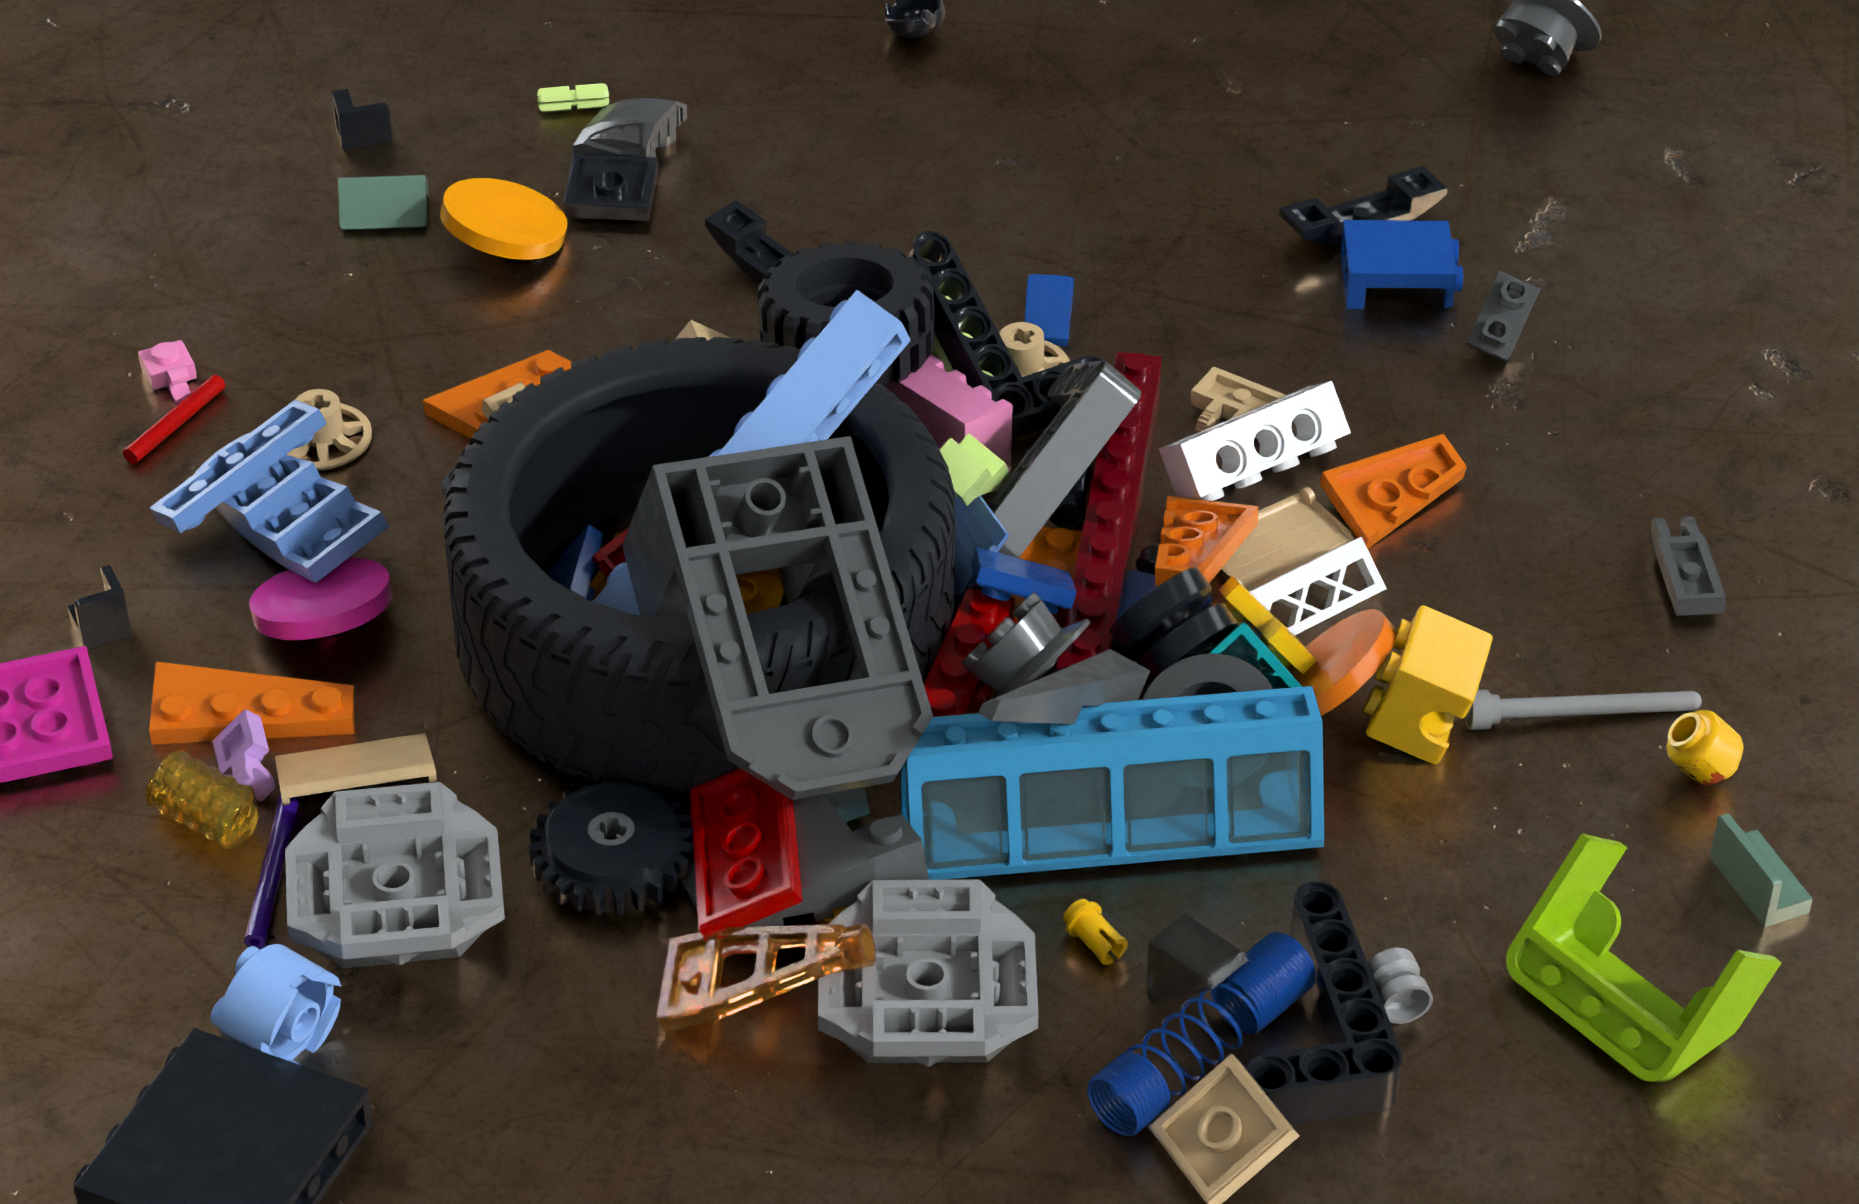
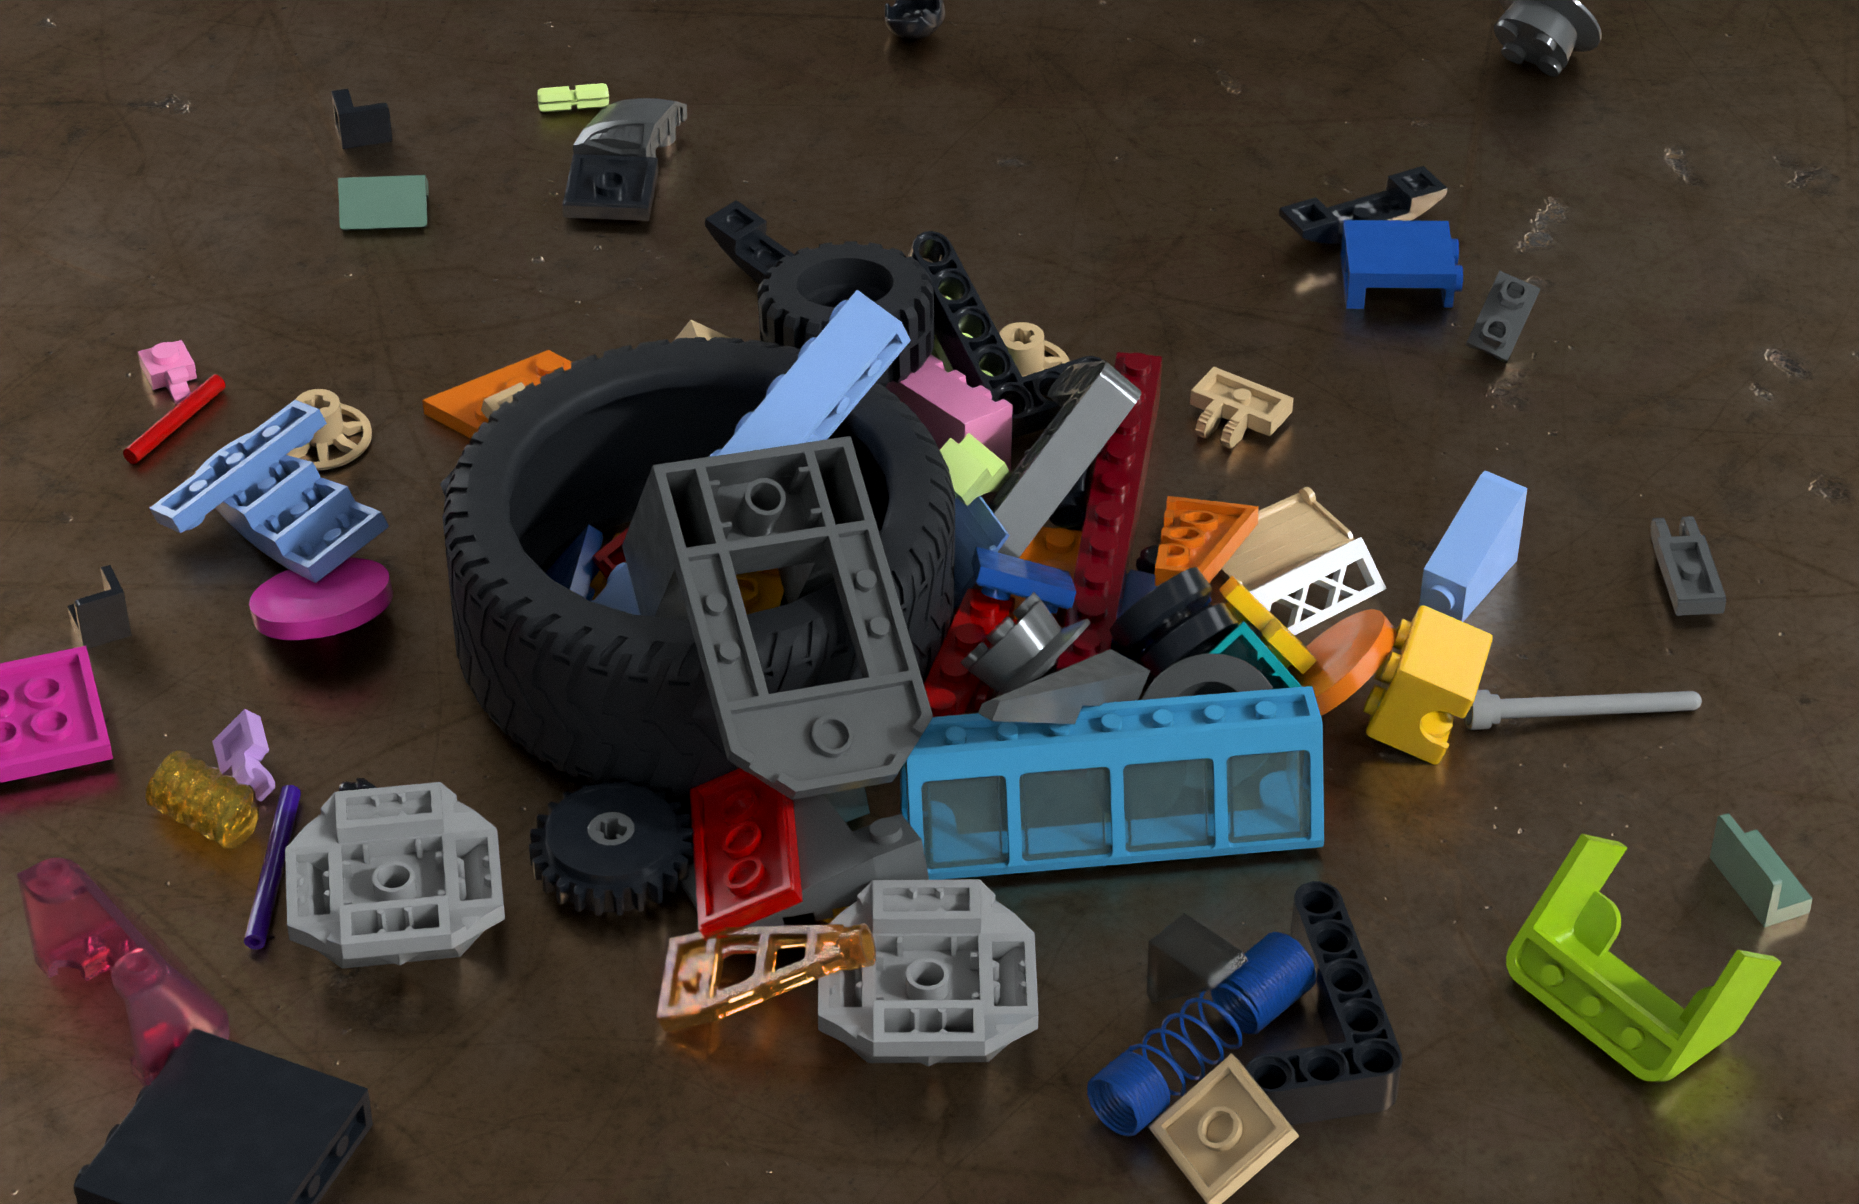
(90, 929): none -> clear pink windscreen
(202, 701): orange wing -> none
(277, 1003): light blue brick -> none
(354, 766): tan piece -> none
(503, 218): light orange piece -> none
(1050, 306): blue slope -> none
(1085, 921): yellow pin -> none
(1193, 459): white brick -> none
(1392, 486): orange wing -> none
(1399, 985): light grey wheel -> none
(1475, 548): none -> light blue slope
(1704, 747): yellow head -> none

